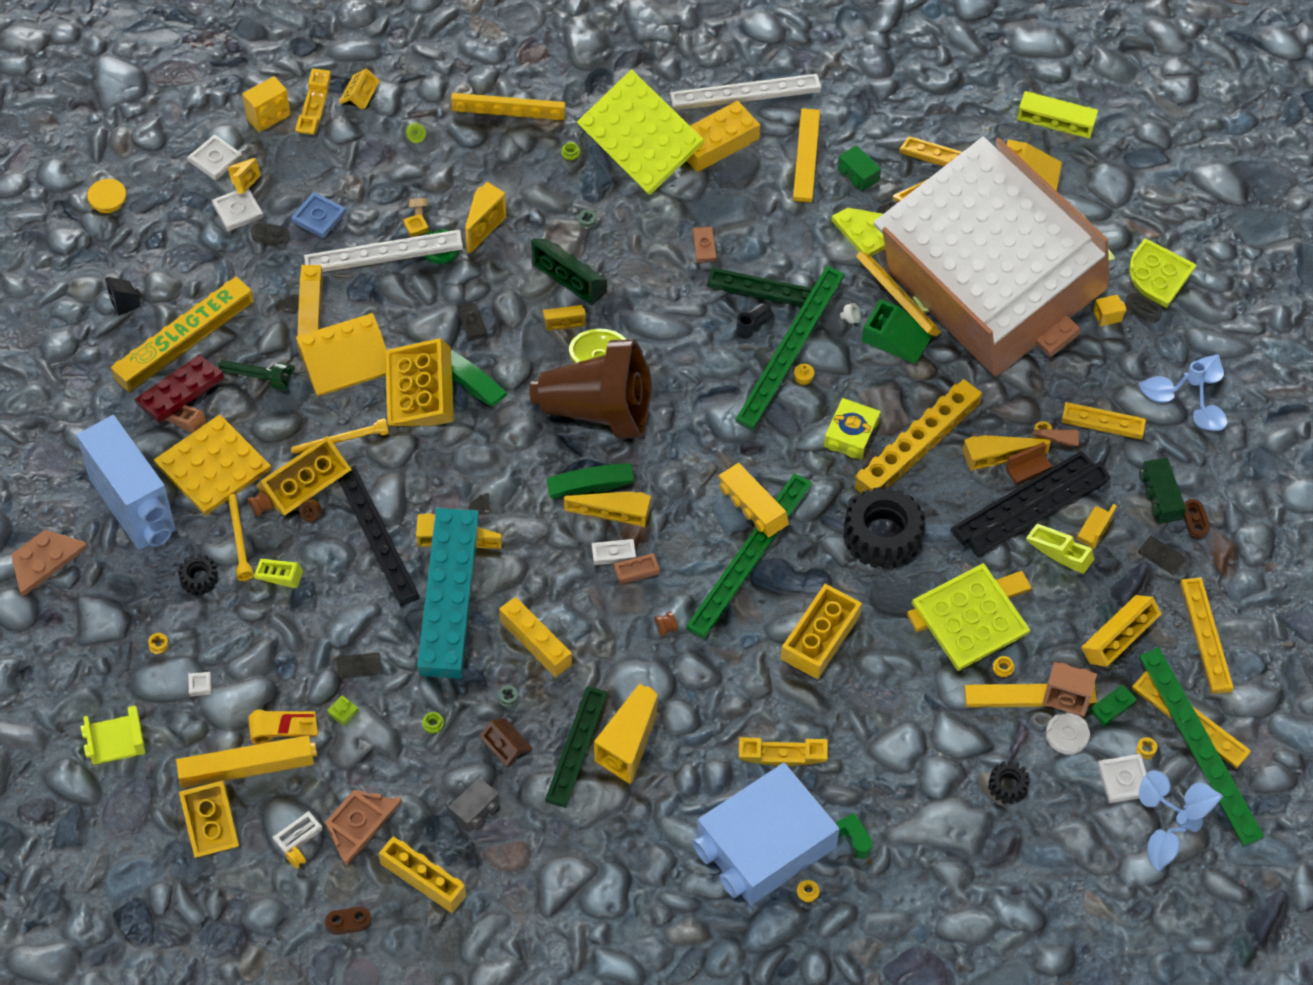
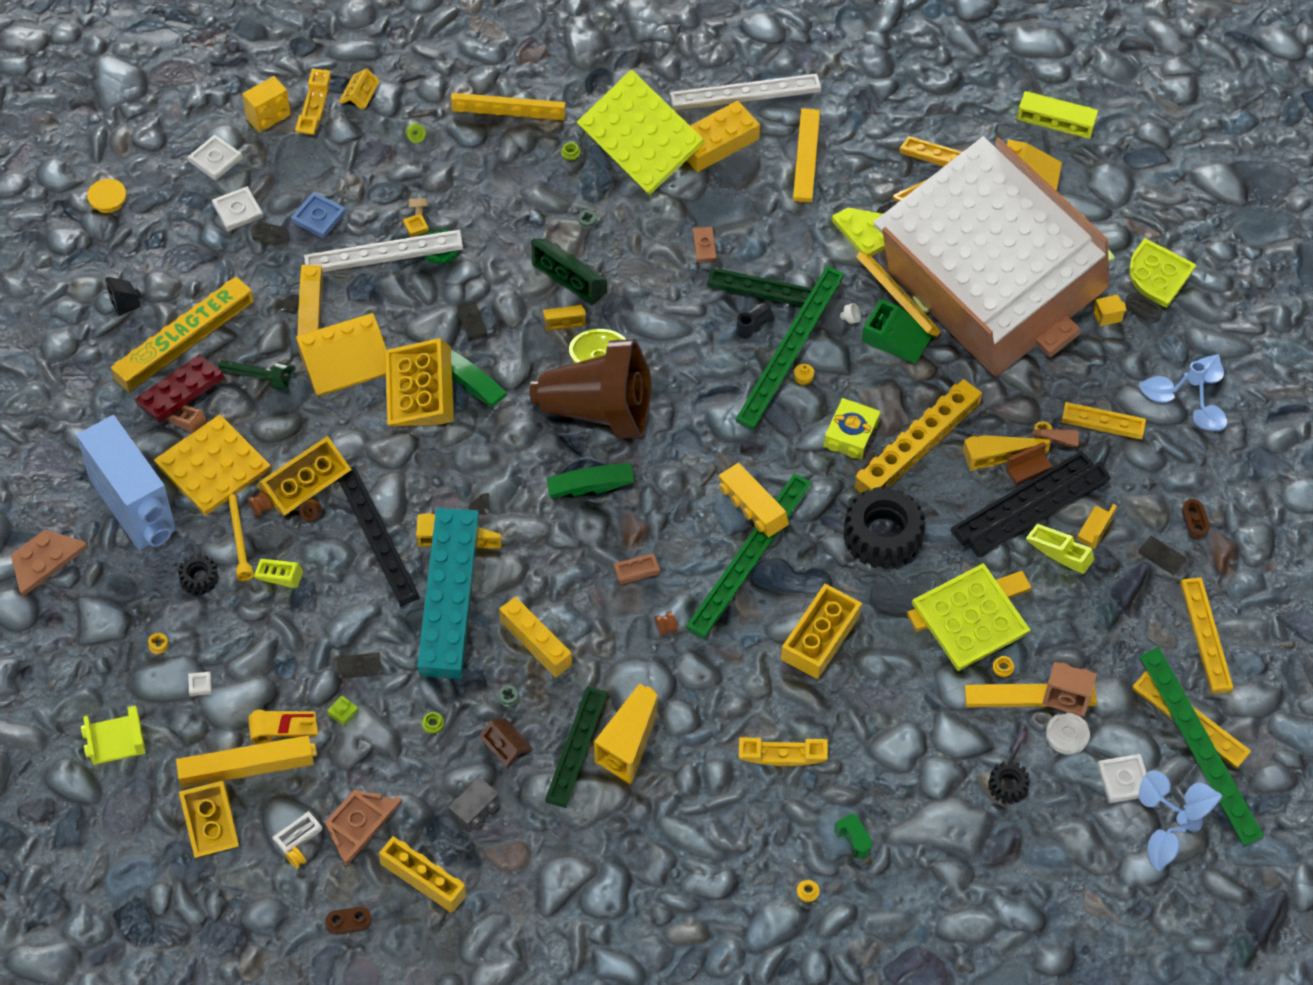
(244, 174): yellow slope -> none
(379, 427): yellow piece -> none
(485, 214): yellow slope -> none
(613, 551): white plate -> none
(620, 506): yellow slope -> none
(765, 835): light blue brick -> none
(859, 168): green brick -> none
(1113, 705): green plate -> none
(1121, 630): yellow brick -> none
(1147, 742): yellow bush -> none
(1162, 490): dark green brick -> none

